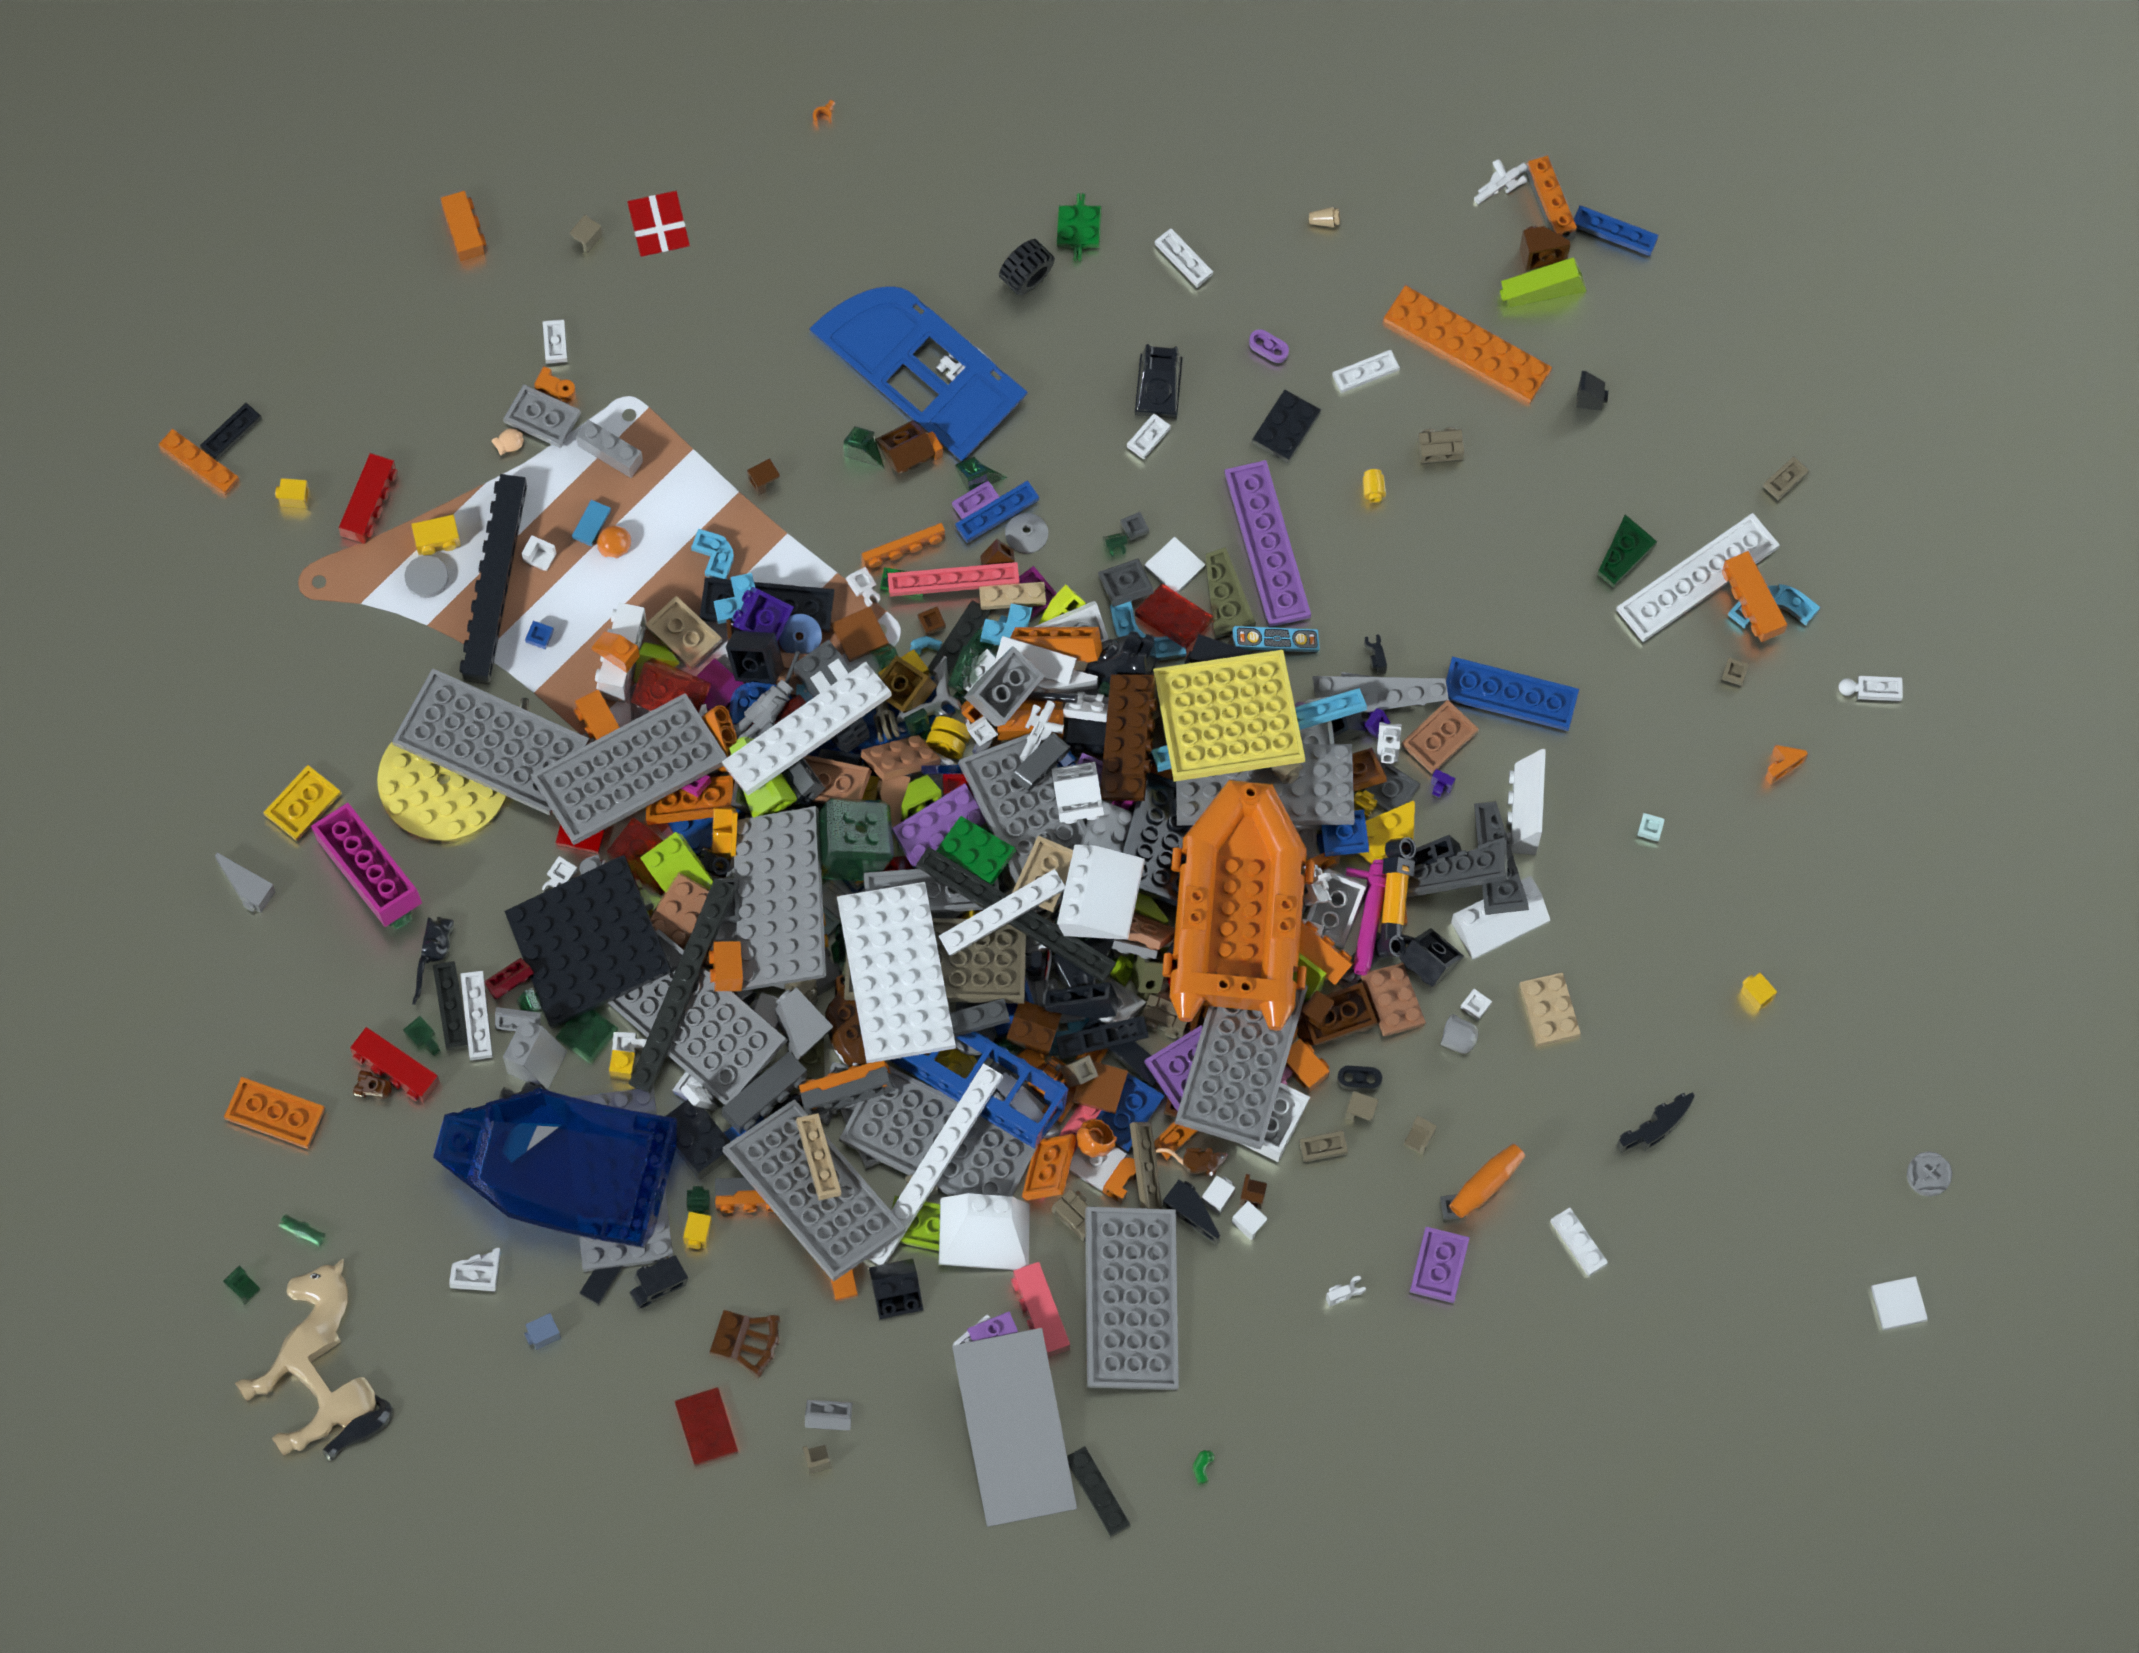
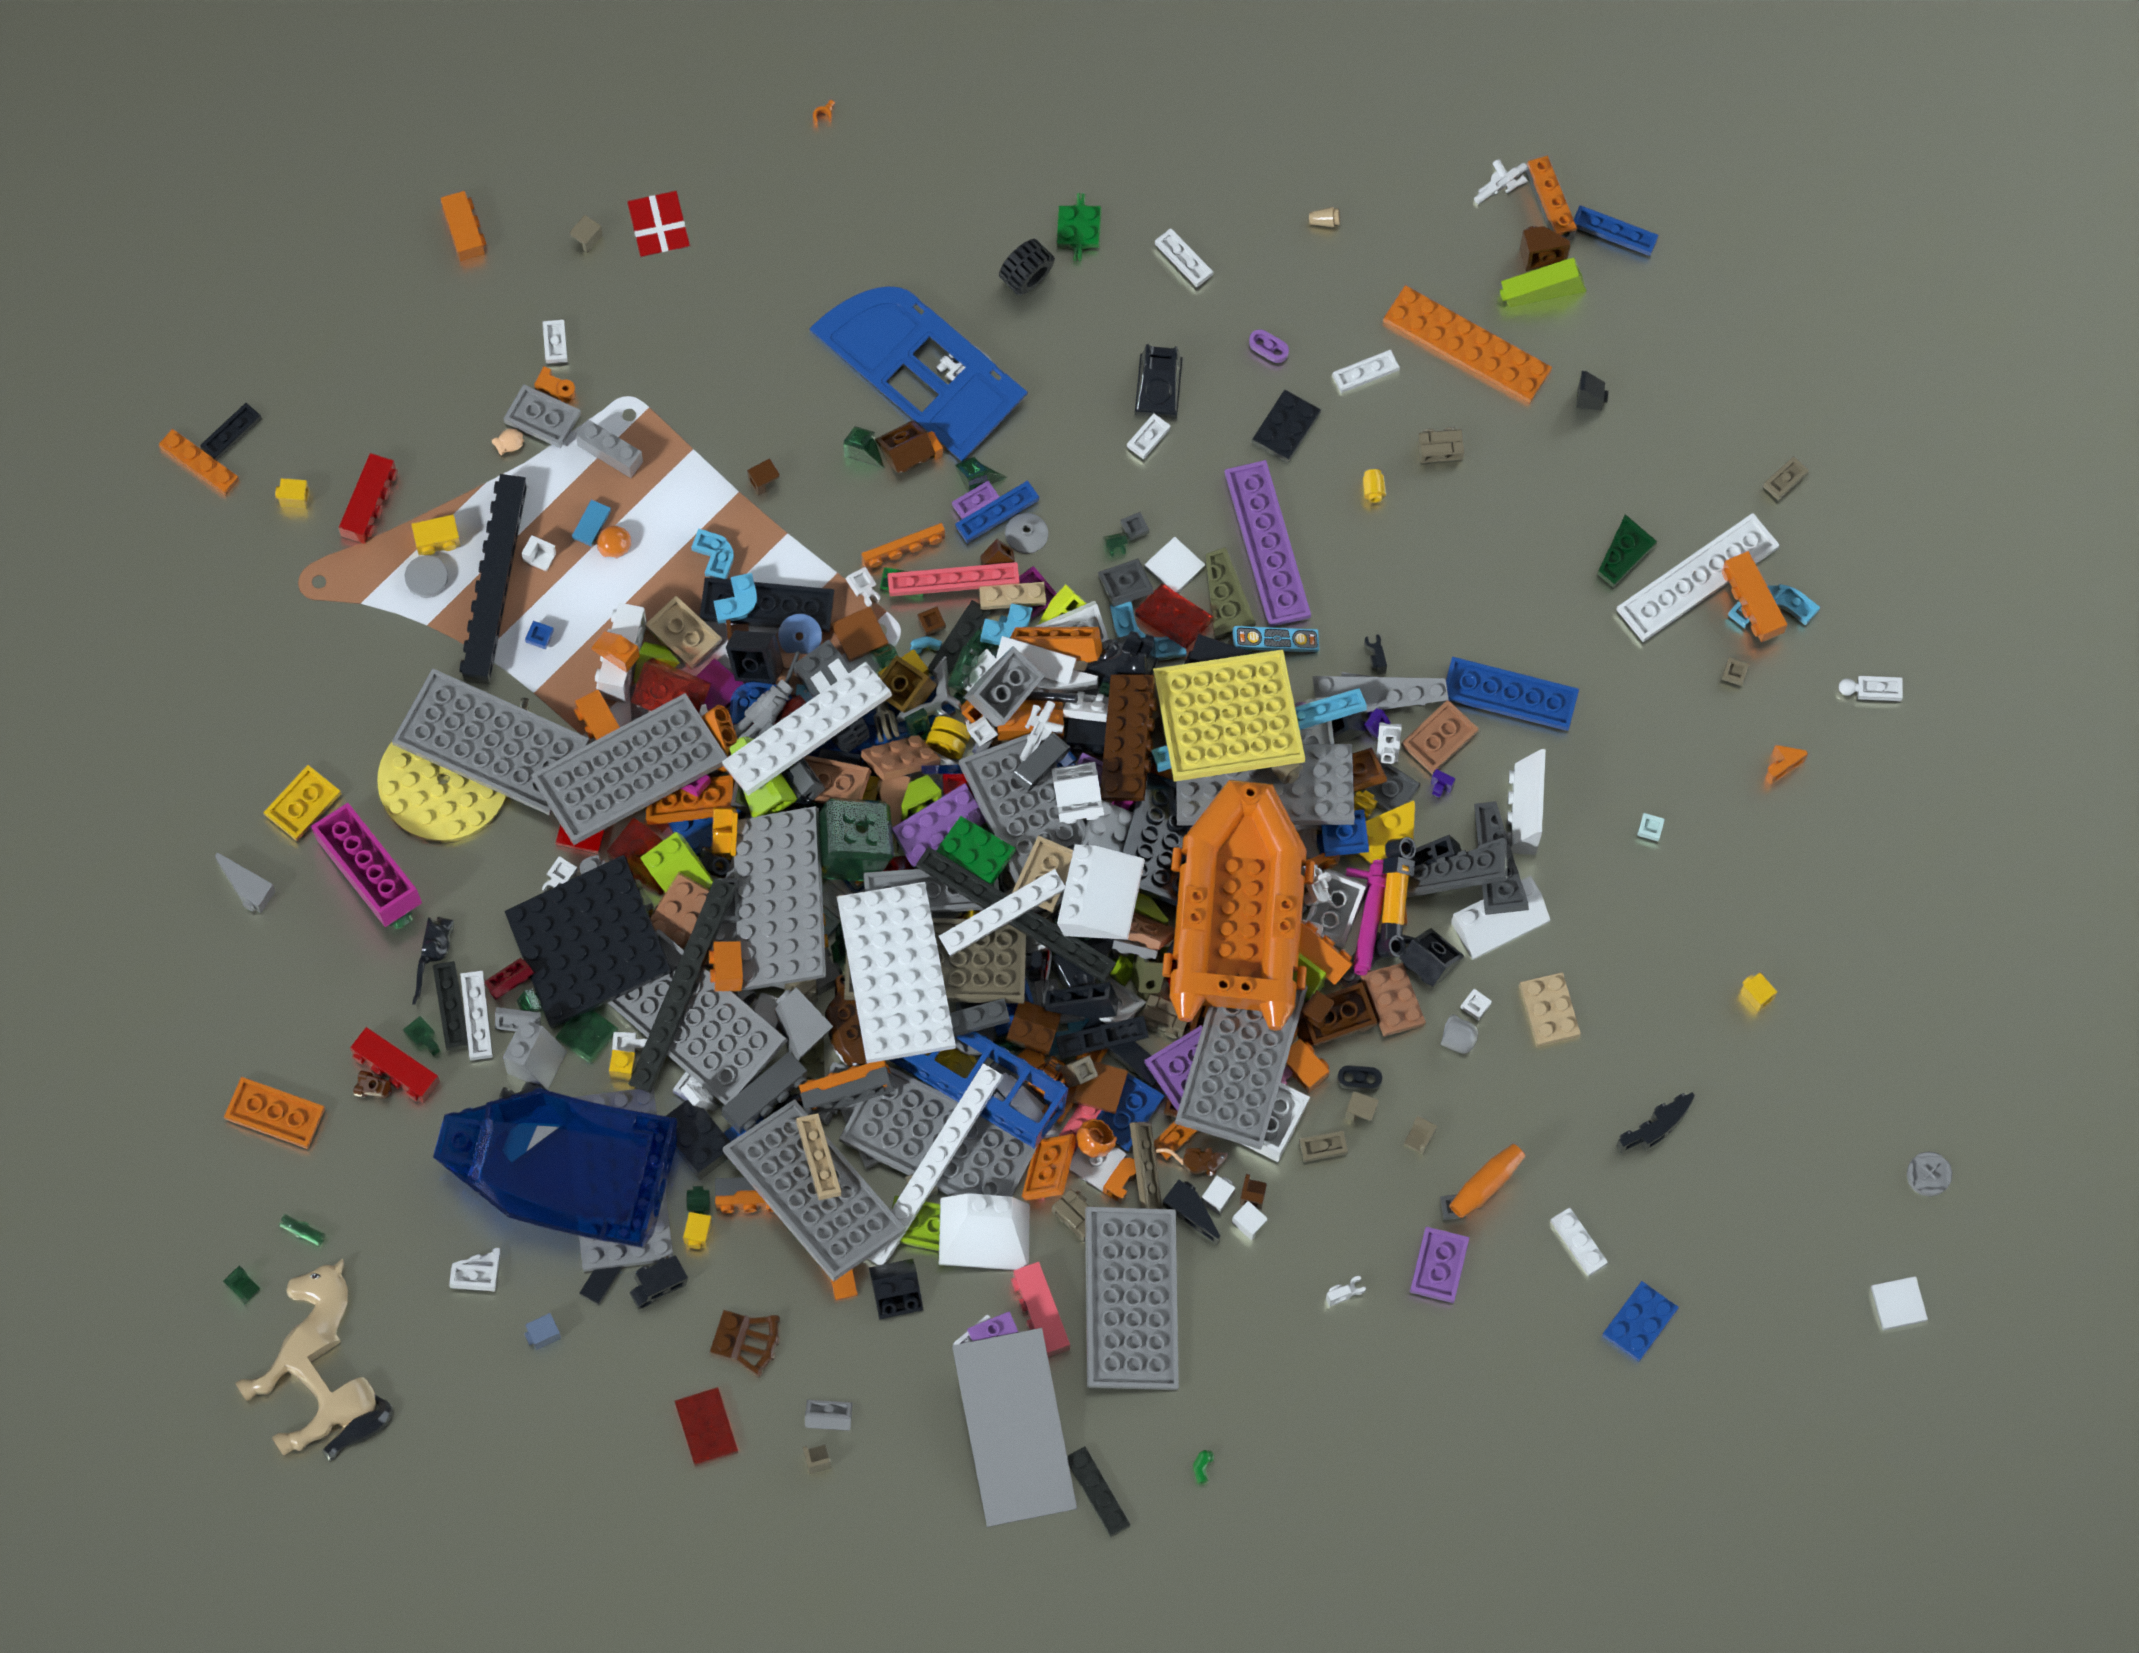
(761, 613): dark purple plate -> none
(1640, 1321): none -> blue plate

